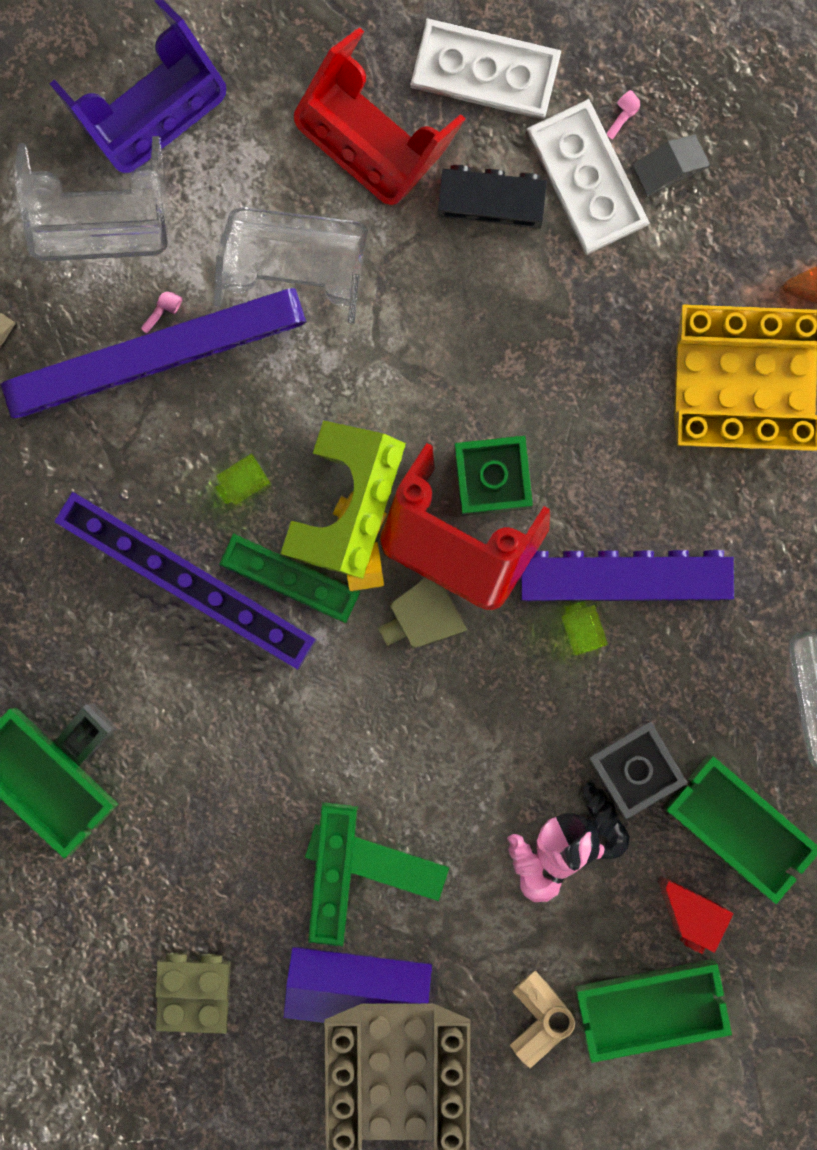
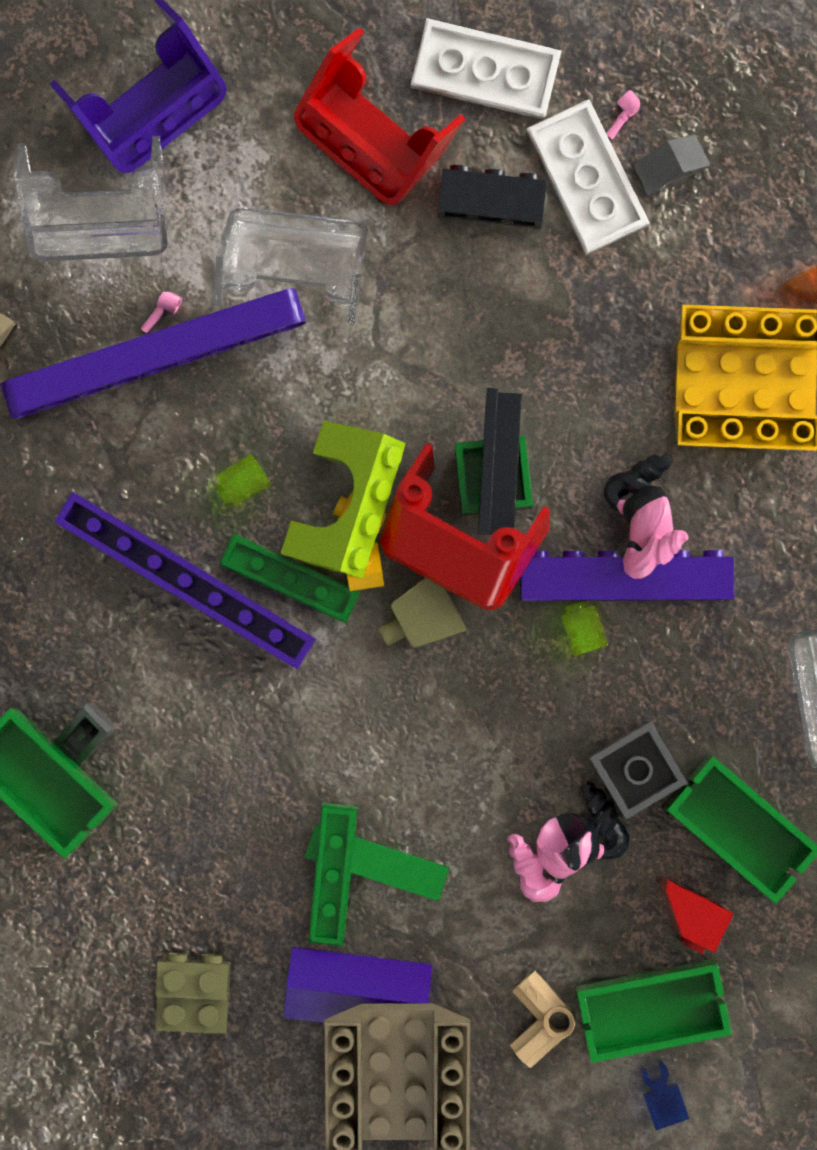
(499, 461): none -> black fence
(648, 515): none -> hair
(664, 1100): none -> clear blue plate

